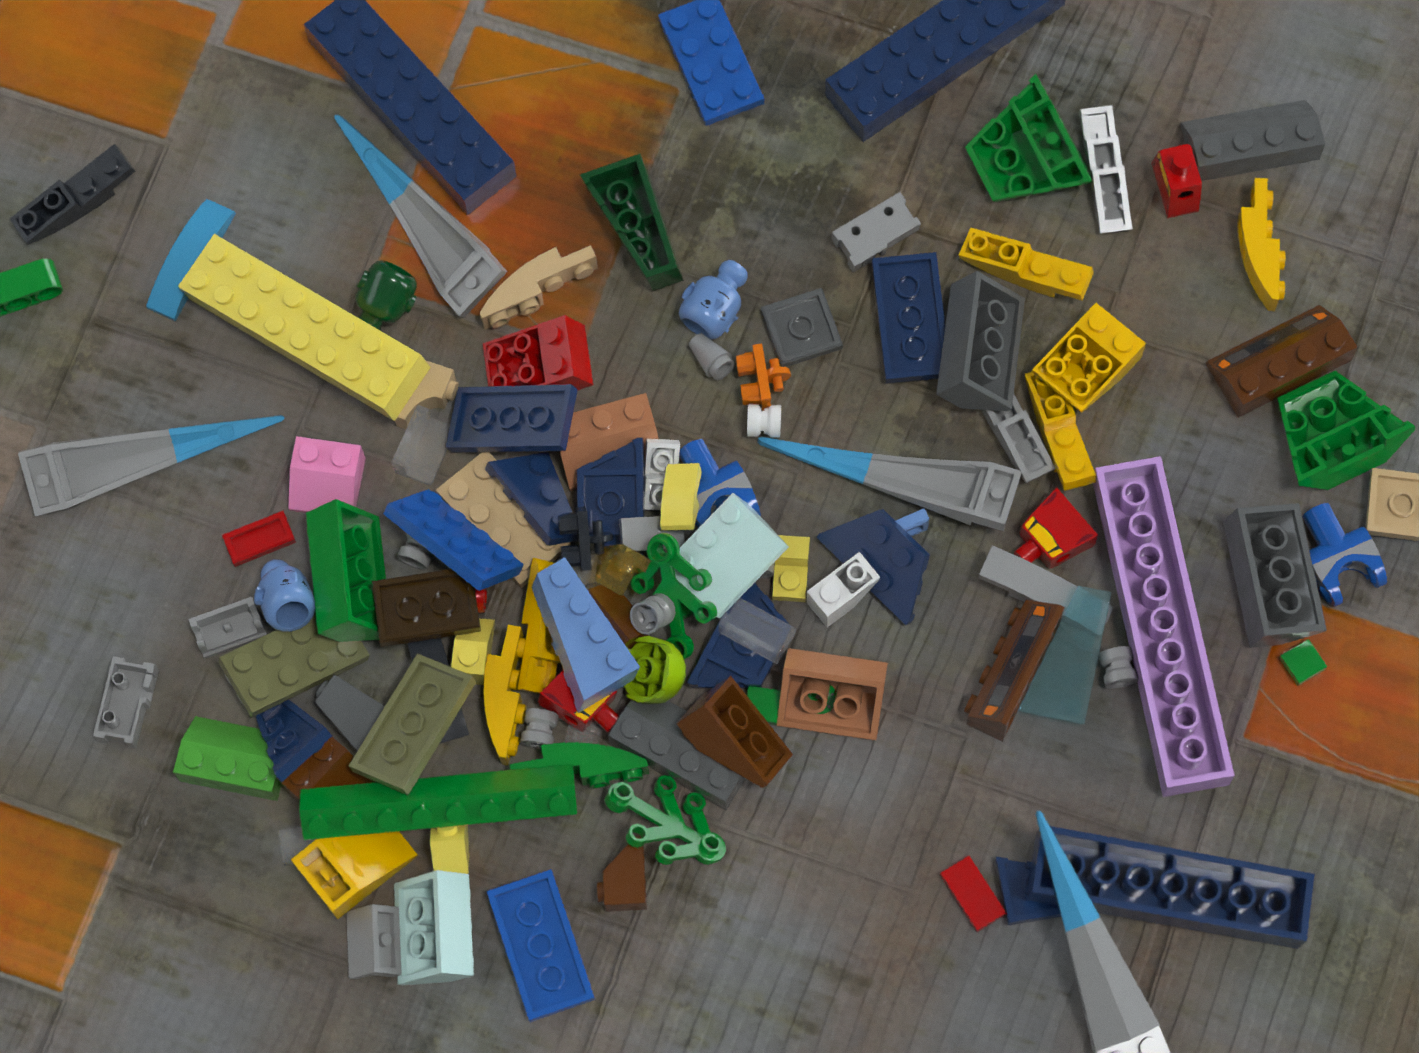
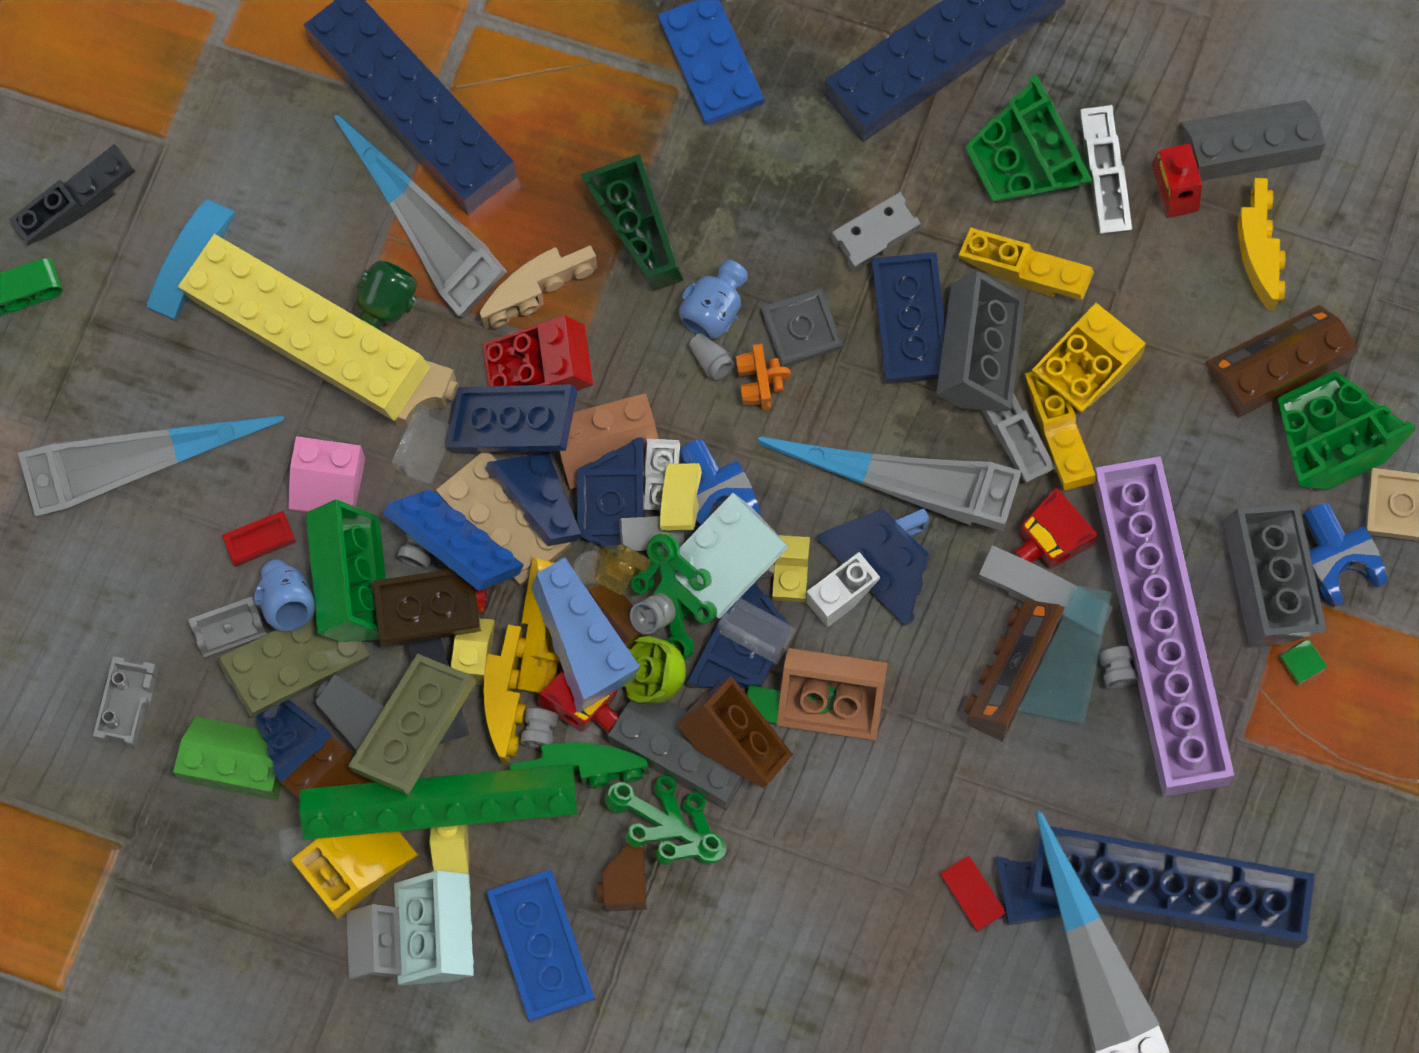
(578, 523): black hips -> none
(766, 421): white wheel -> none

